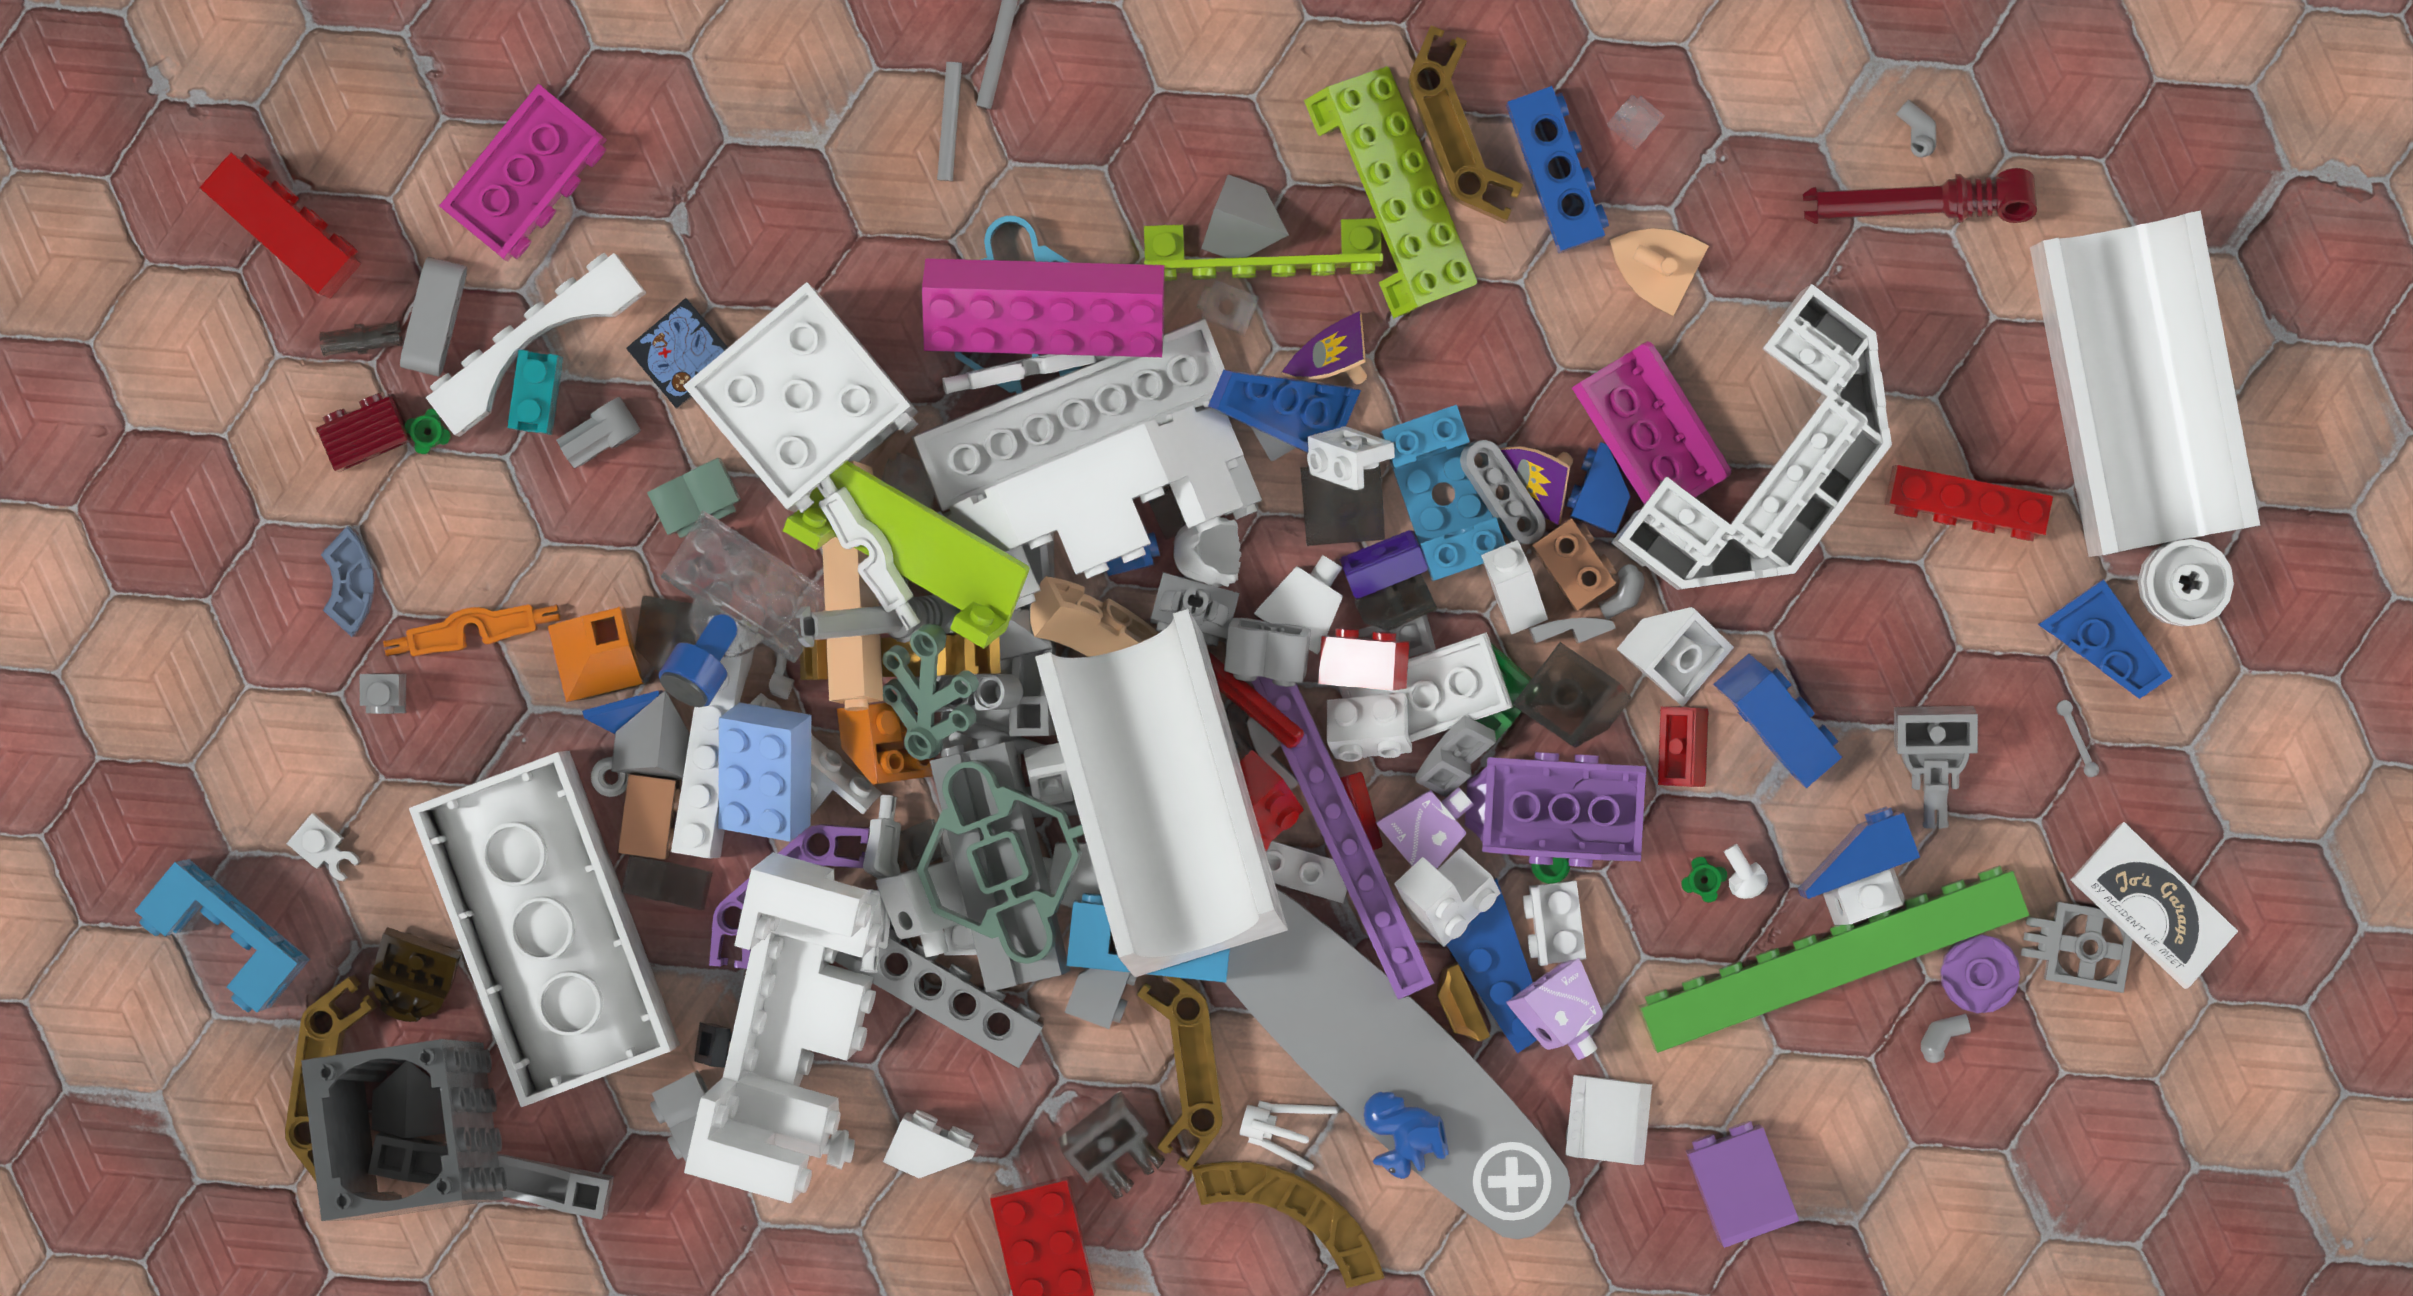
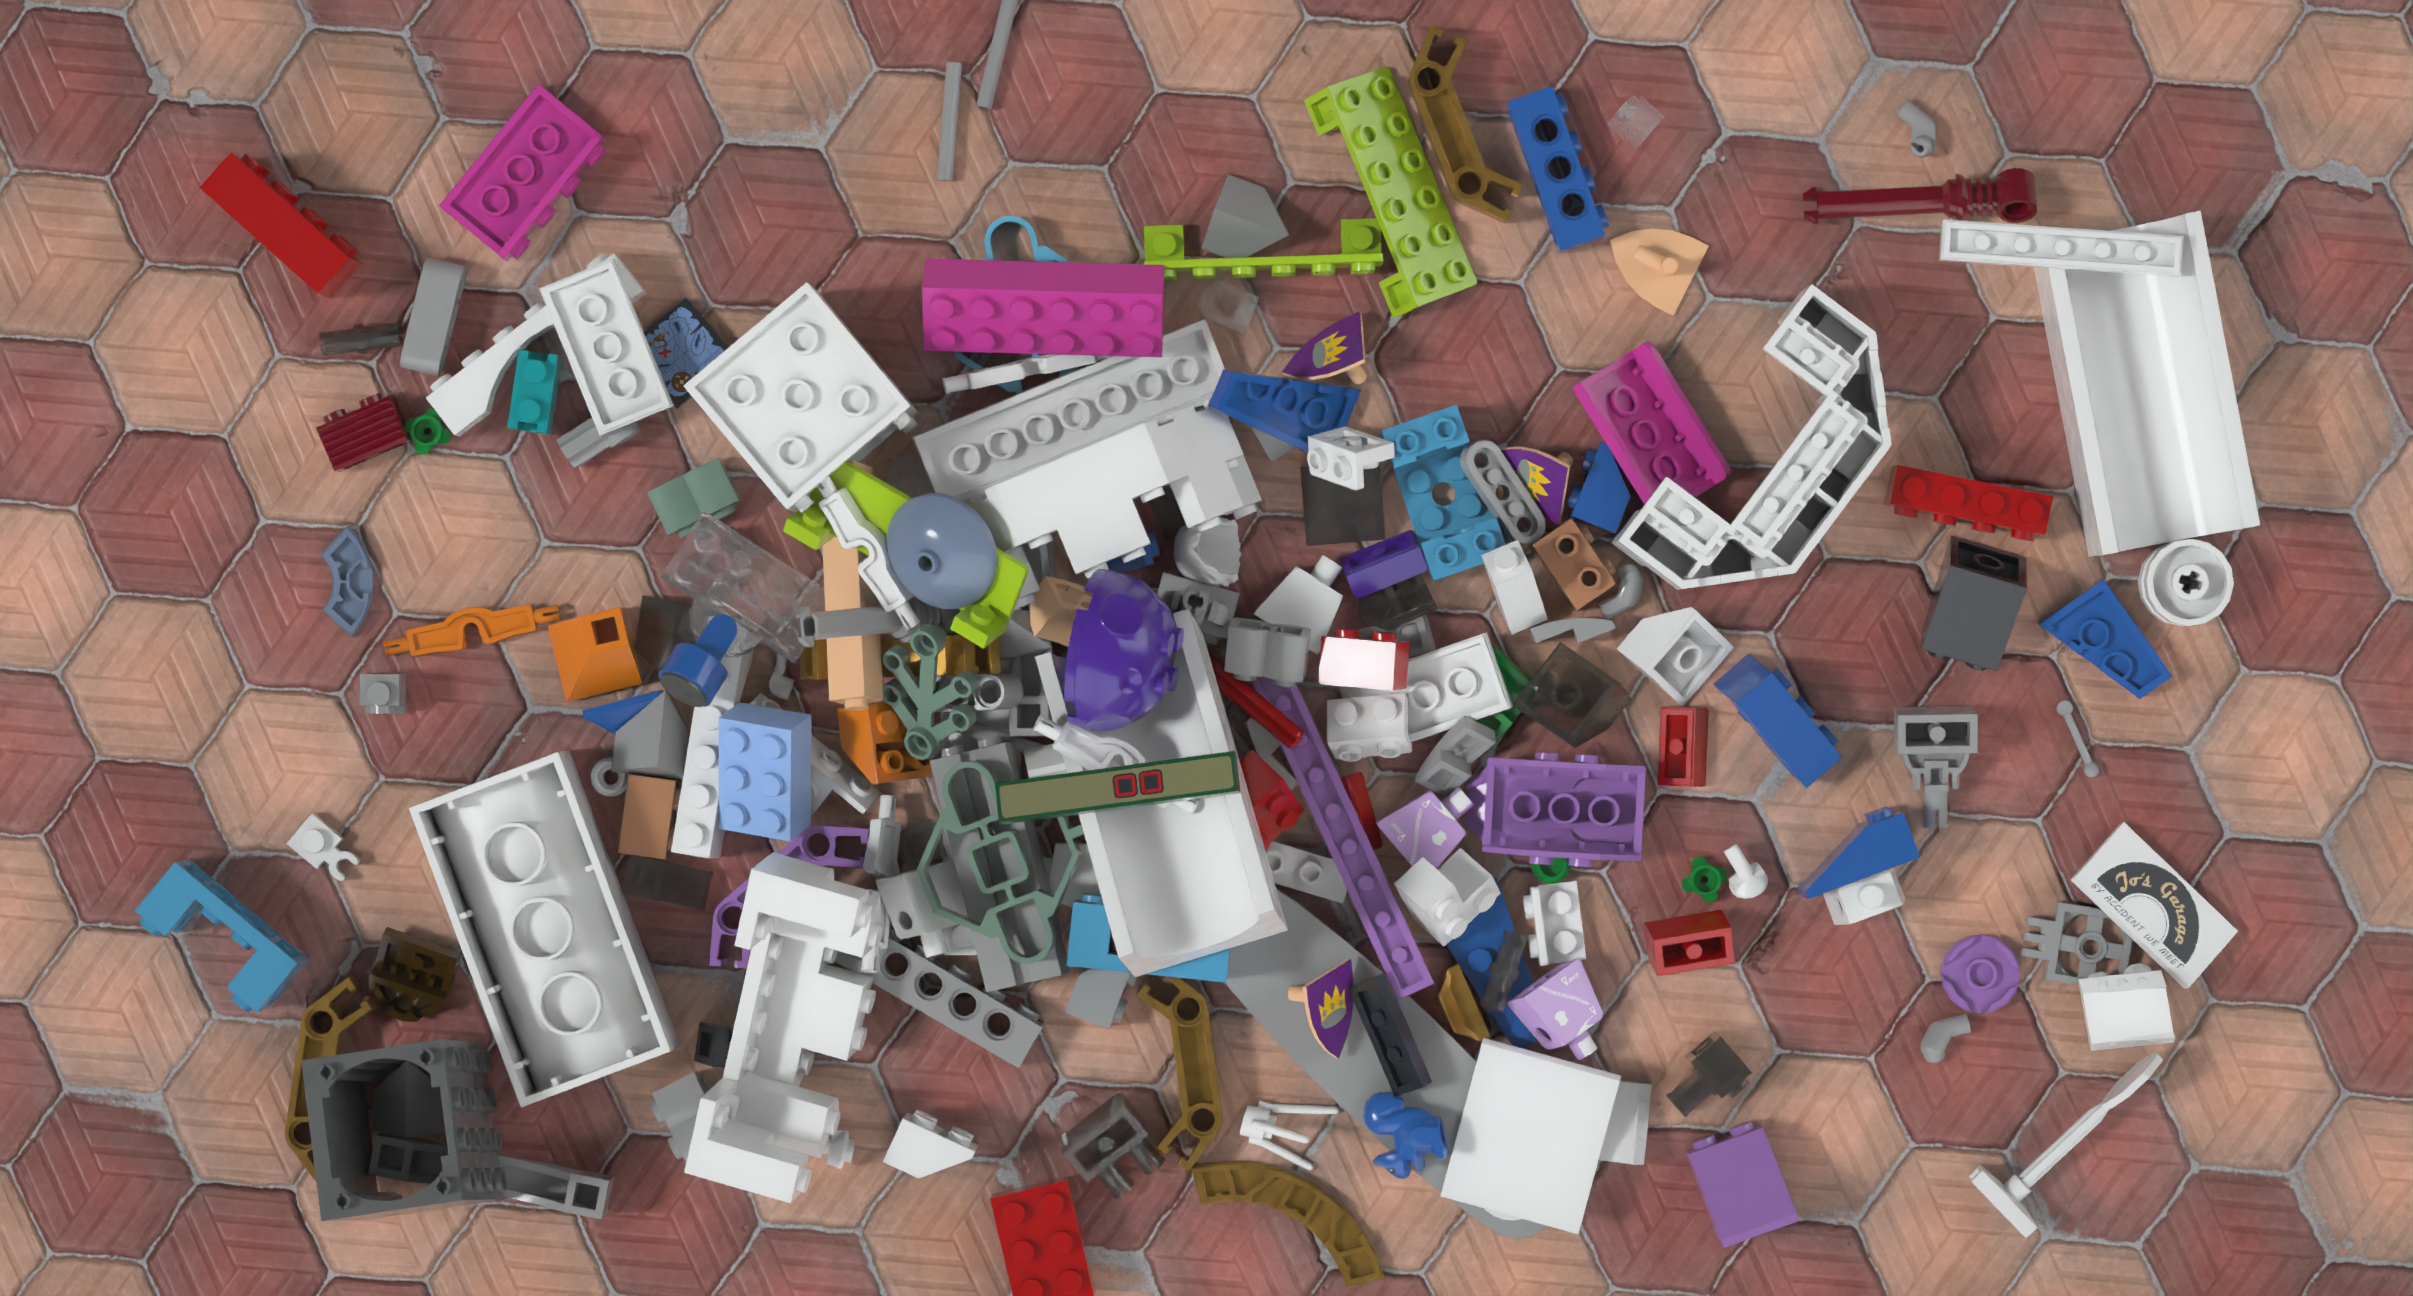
(606, 347): none -> white tile
(953, 540): none -> sand blue dish
(1094, 751): none -> white piece
(1117, 787): none -> olive tile
(1120, 653): none -> dark purple rock
(1328, 1006): none -> dark purple shield
(1390, 1034): none -> black plate
(1504, 971): none -> clear smoke pin
(1530, 1136): none -> white piece
(1689, 943): none -> red brick
(1715, 1072): none -> clear smoke brick
(1832, 960): bright green brick -> none
(1974, 604): none -> black slope
(2008, 1196): none -> white piece
(2061, 248): none -> white tile
(2126, 1008): none -> white slope

